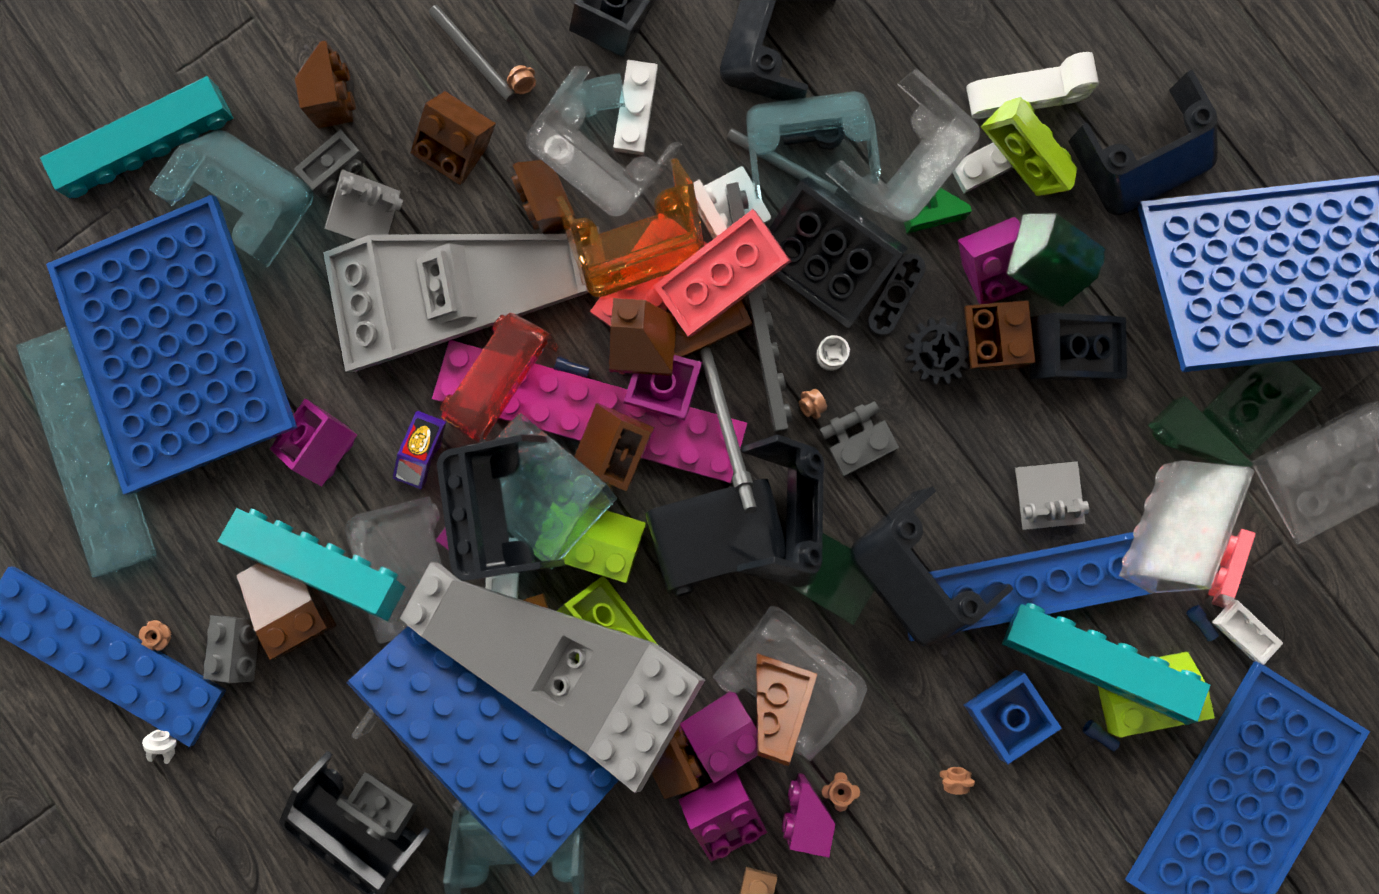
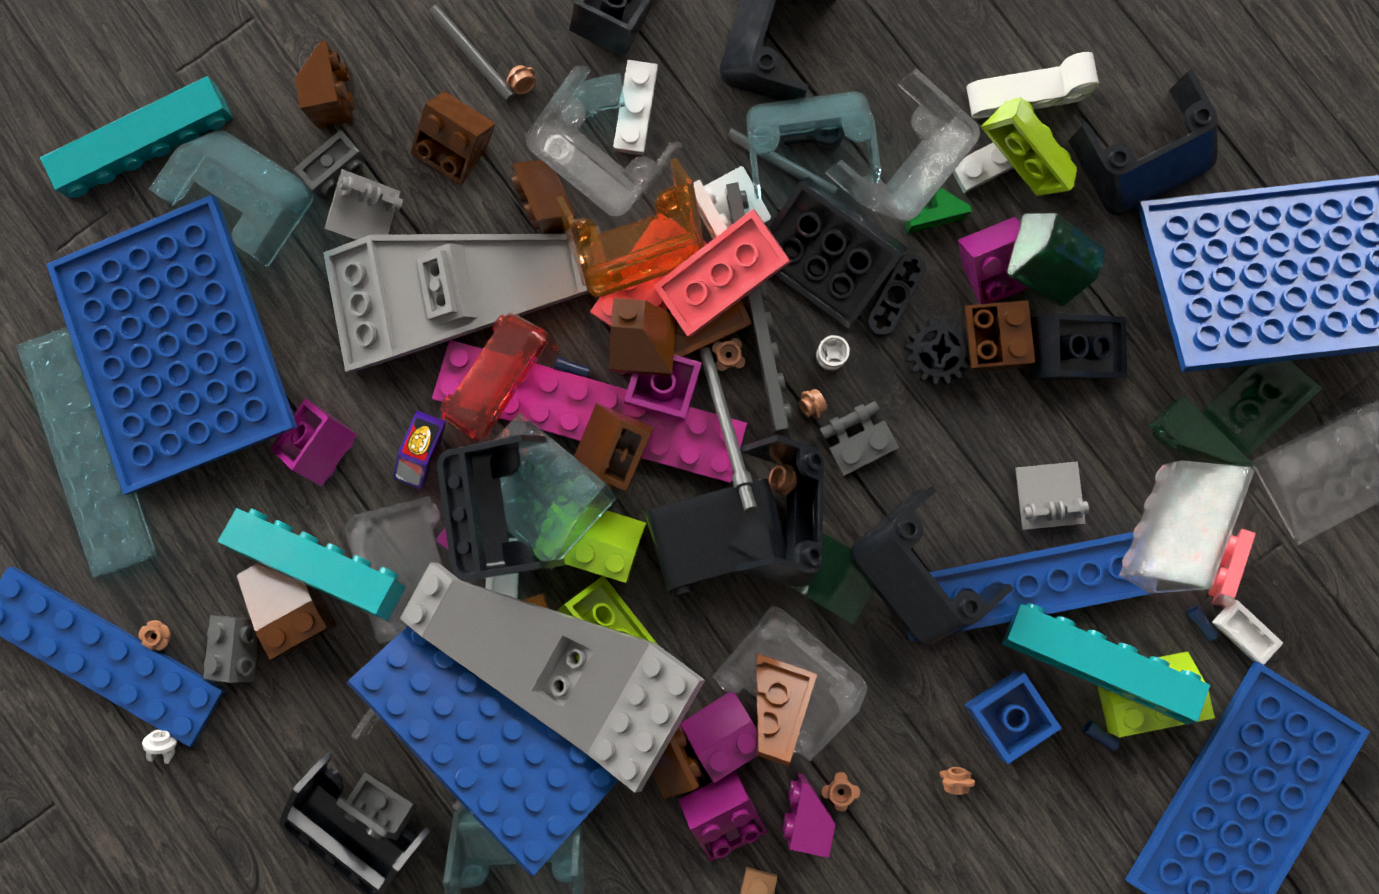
(734, 347): none -> nougat plate
(783, 479): none -> nougat plate

